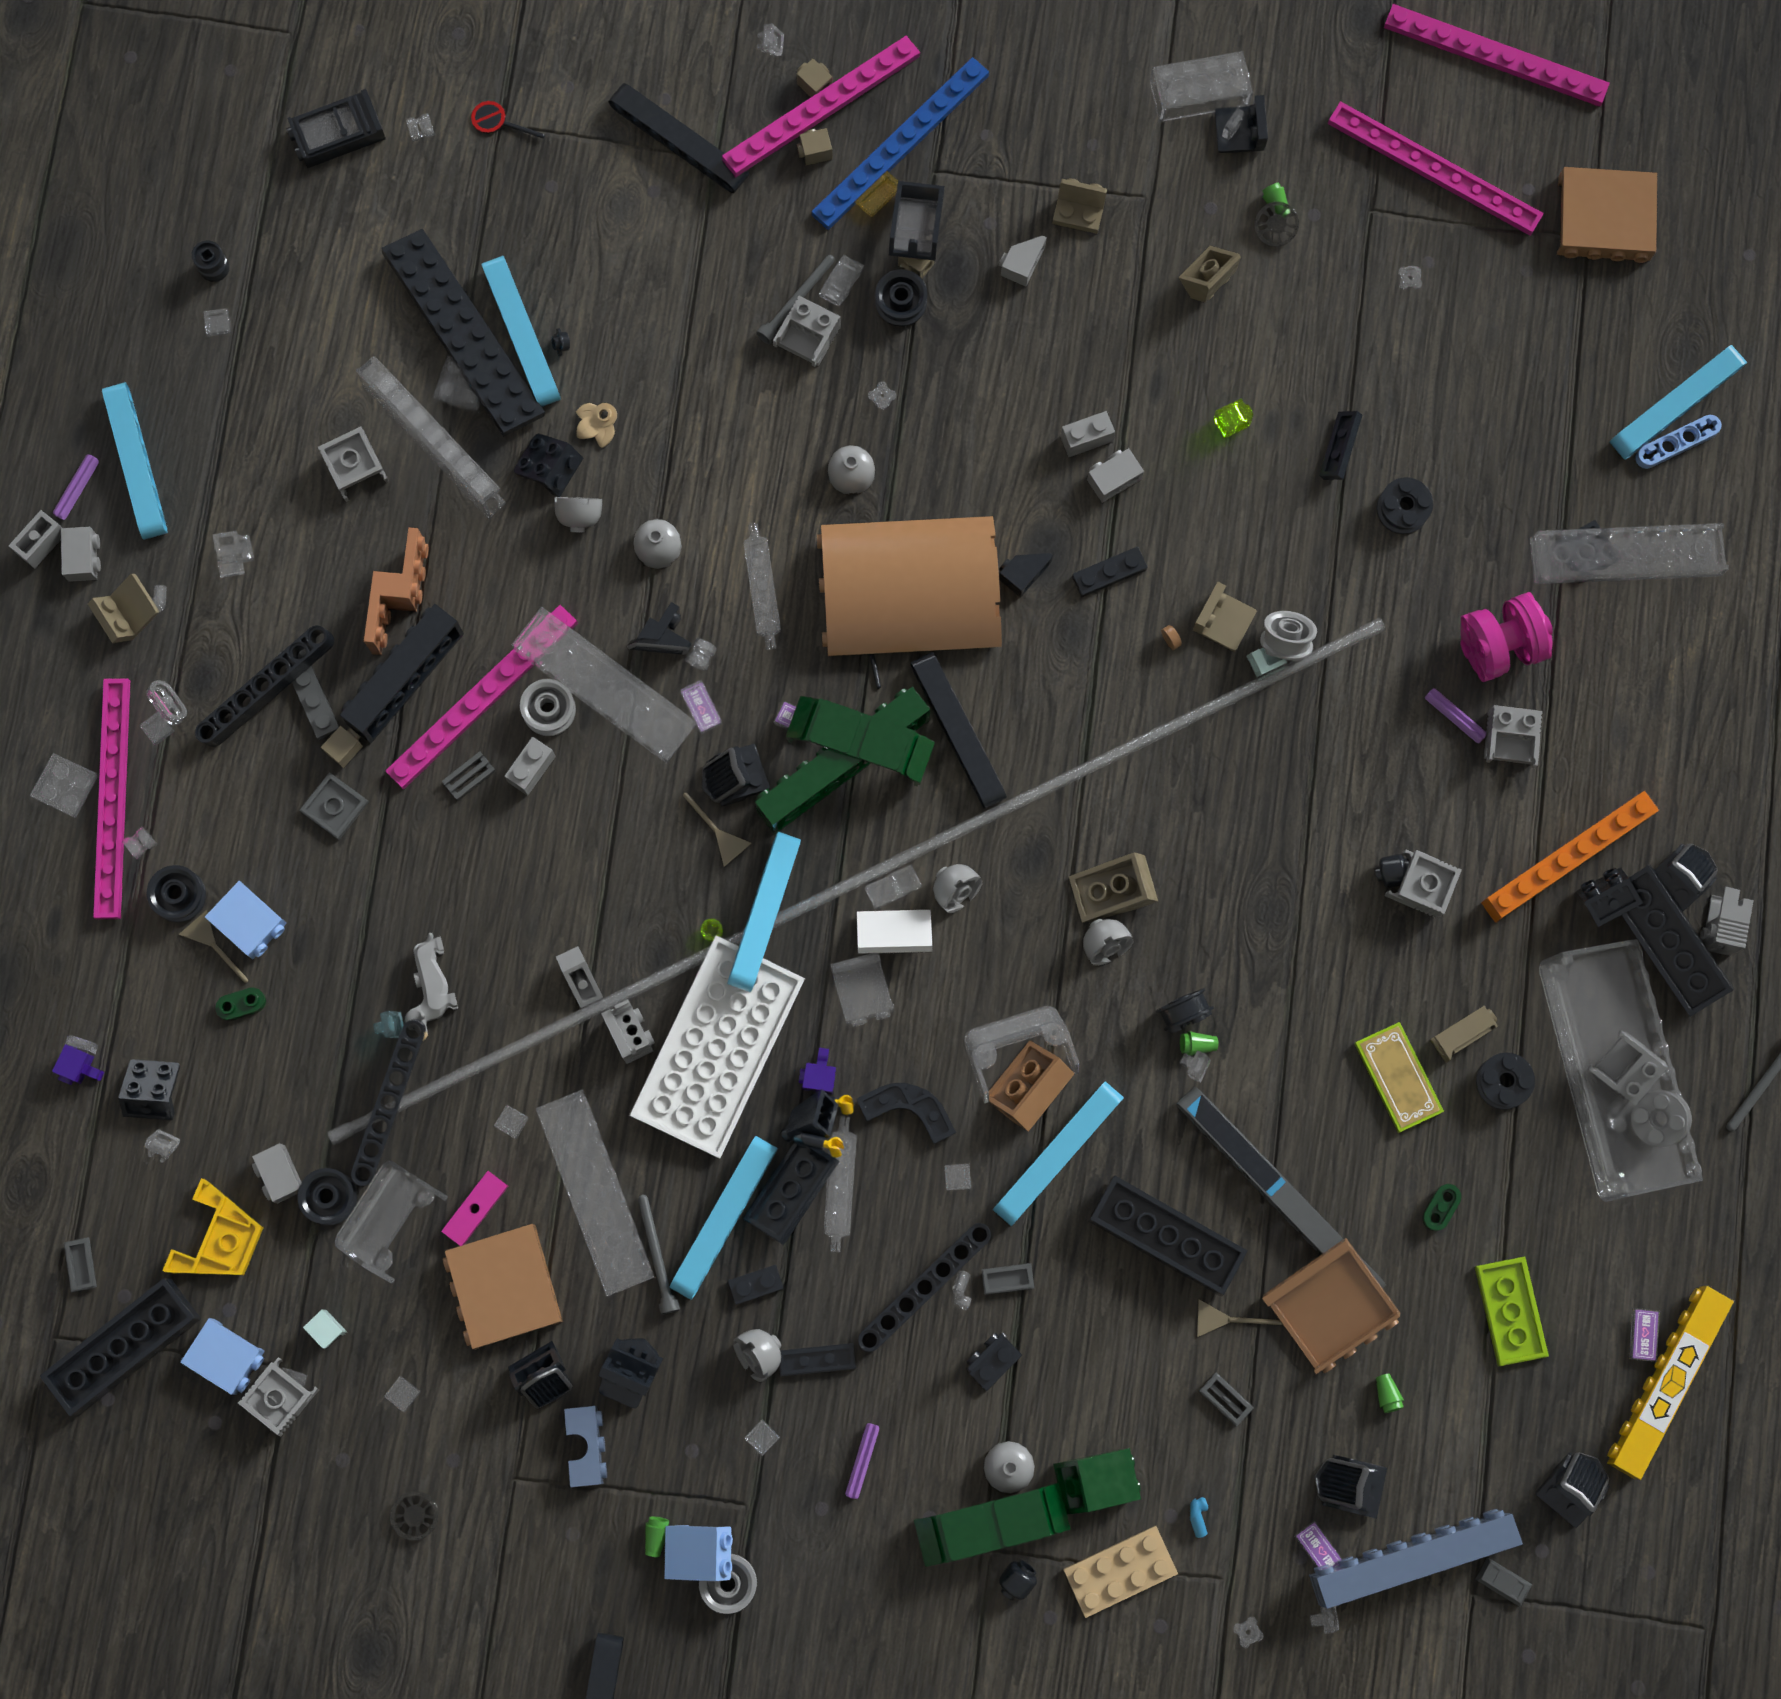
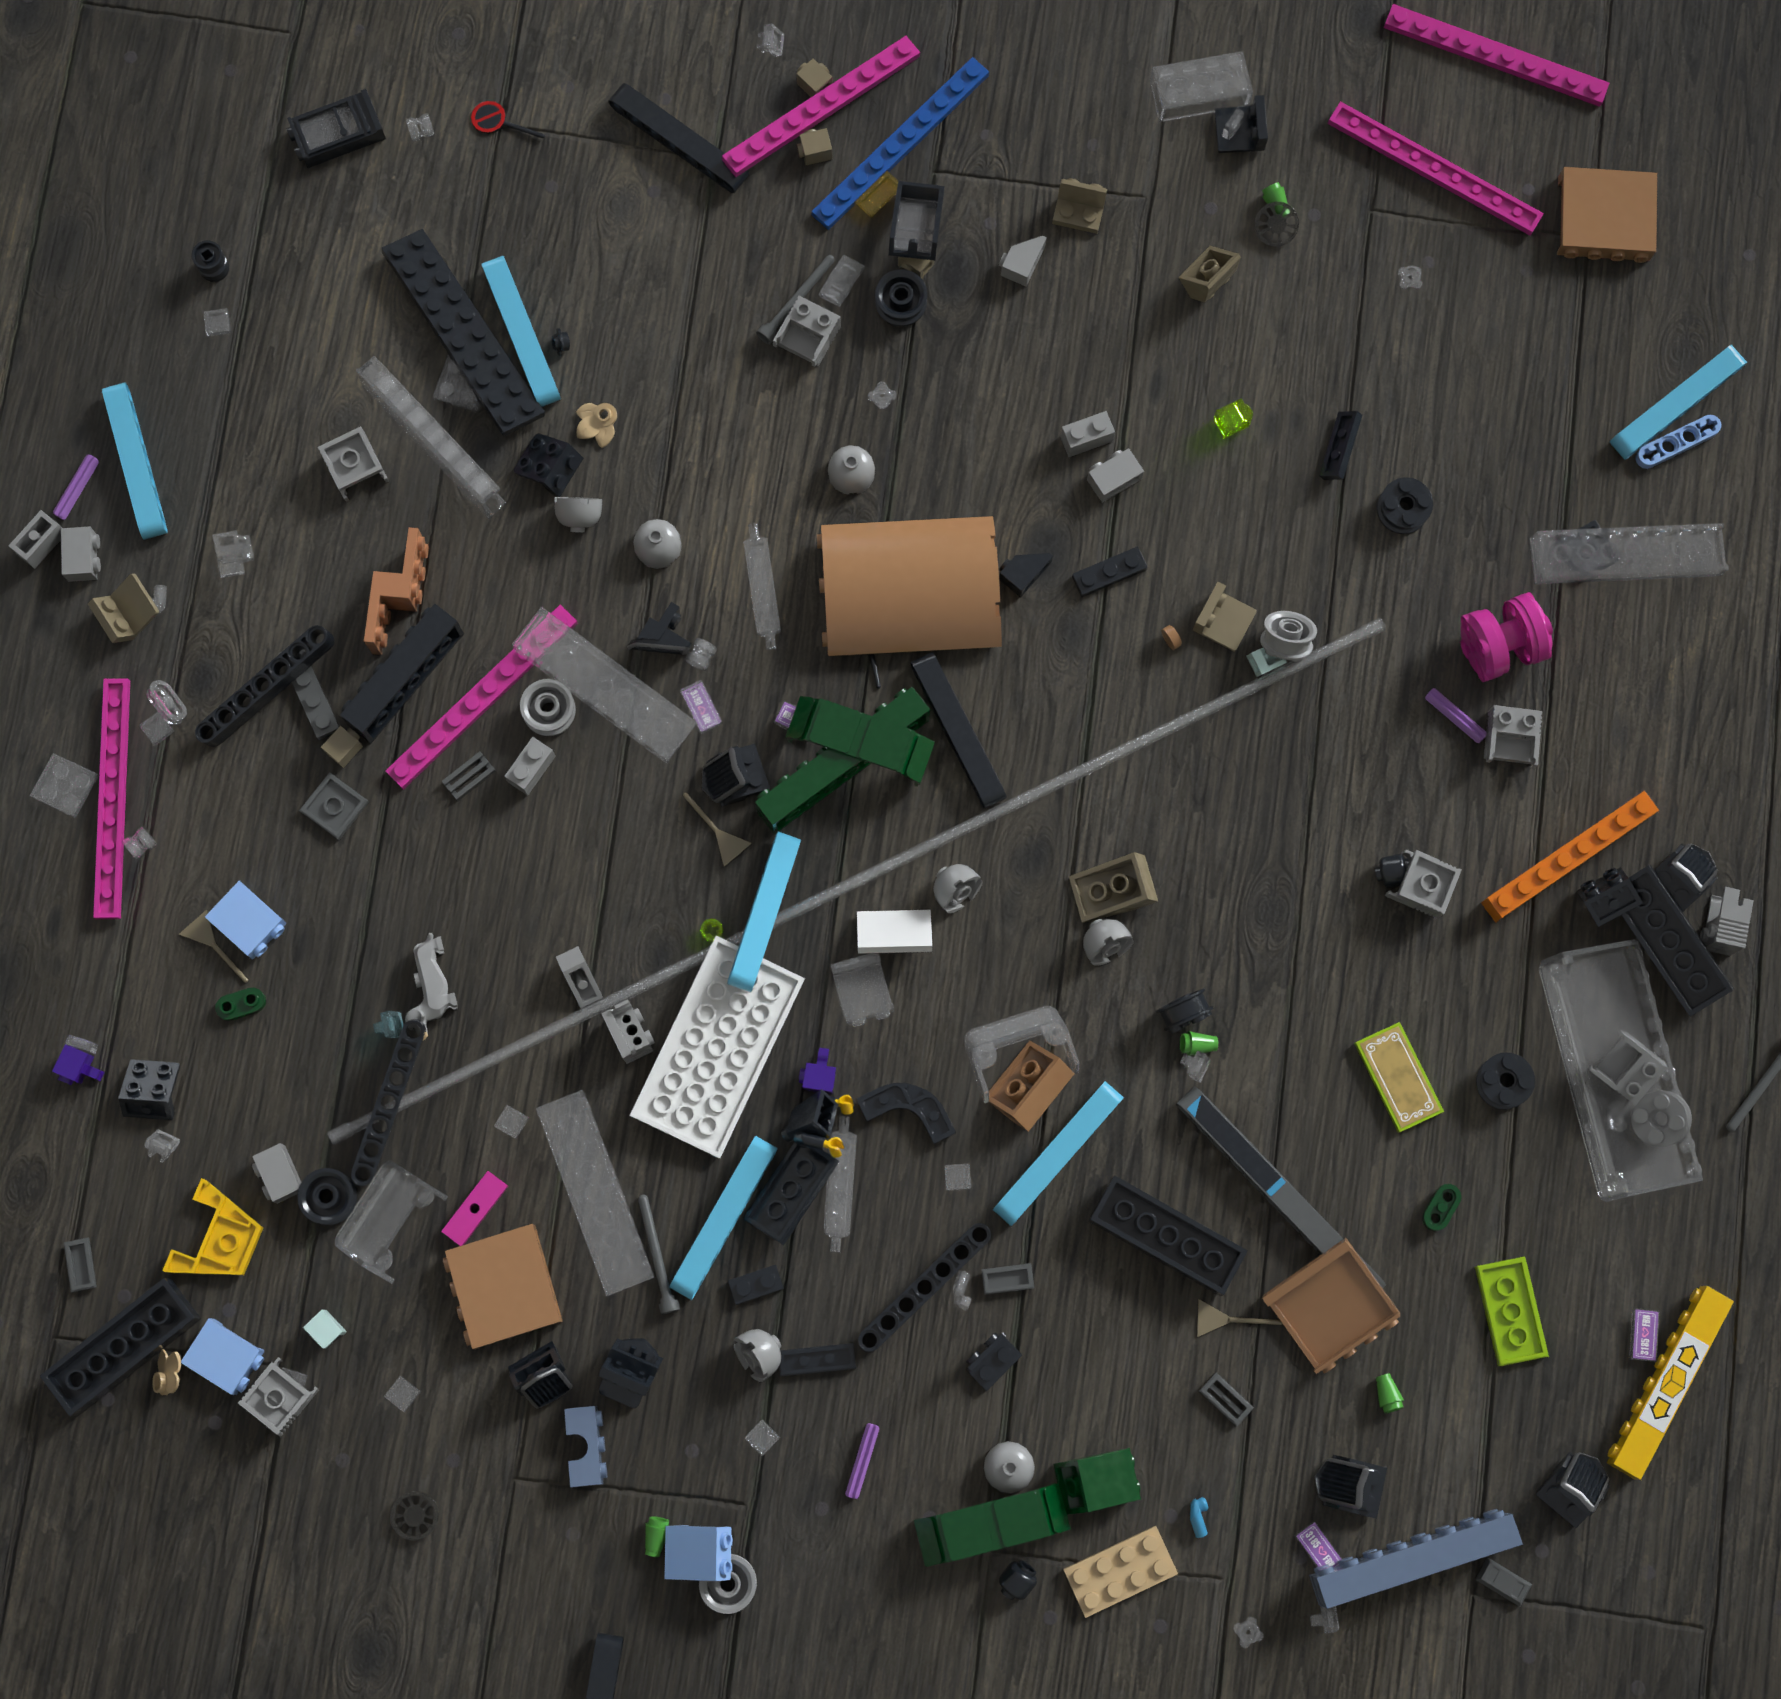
(167, 1380): none -> tan plate
(191, 899): black wheel -> none
(893, 887): clear slope -> none
(1464, 1032): dark tan window -> none

